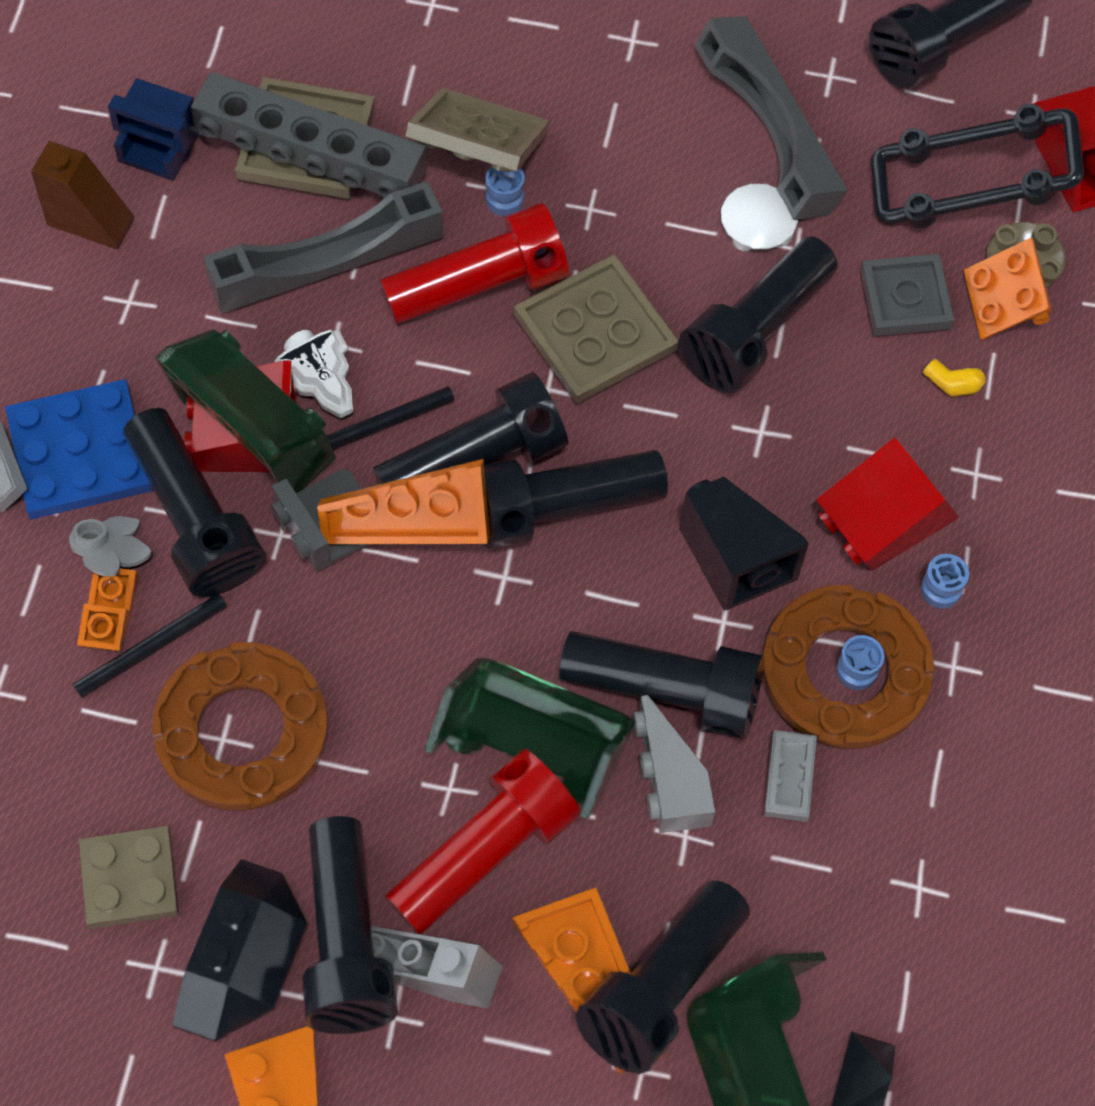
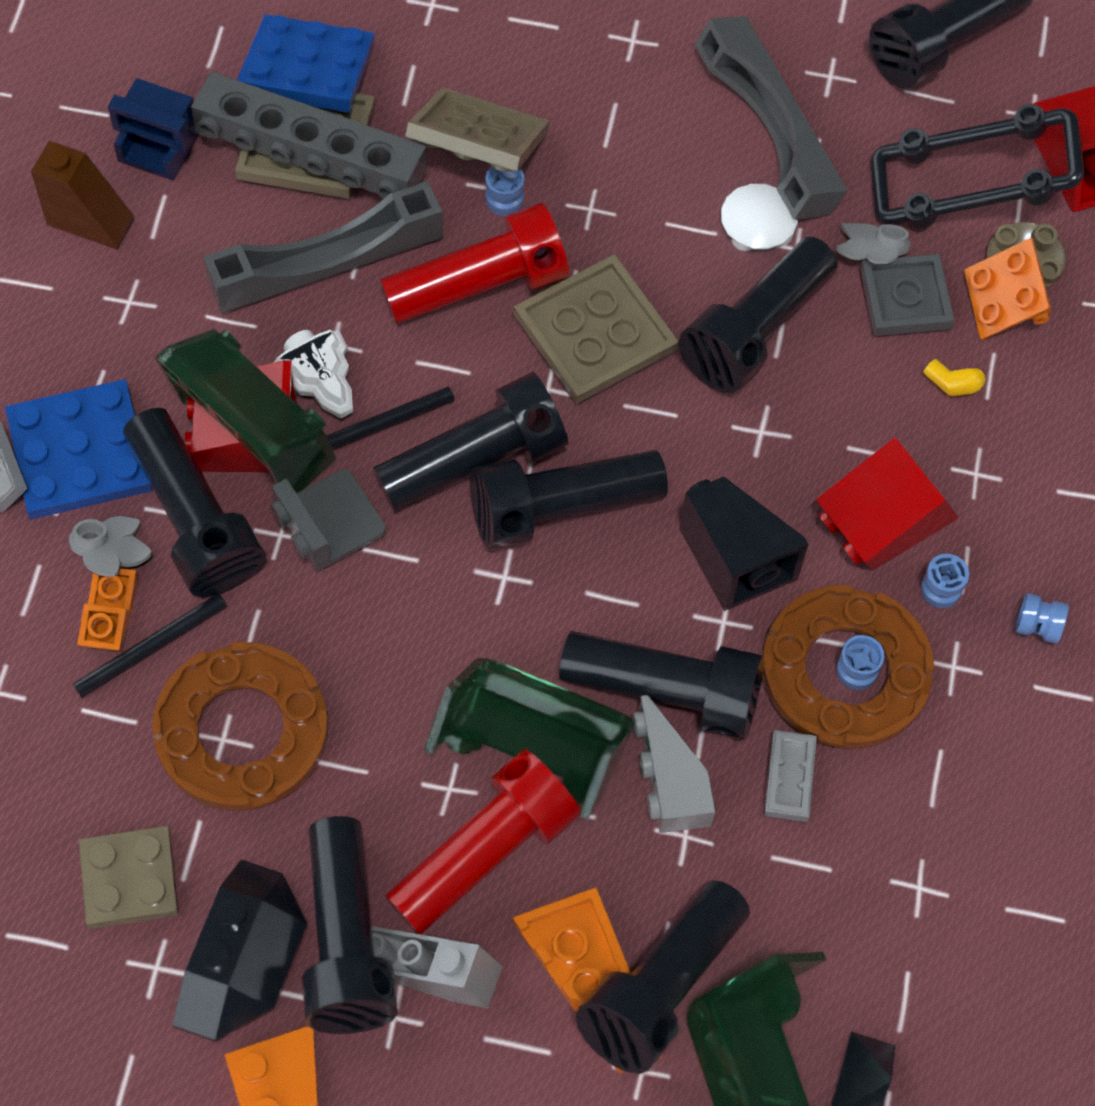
(308, 61): none -> blue plate
(419, 509): orange wing -> none
(876, 244): none -> light grey plate
(1042, 618): none -> medium blue wheel

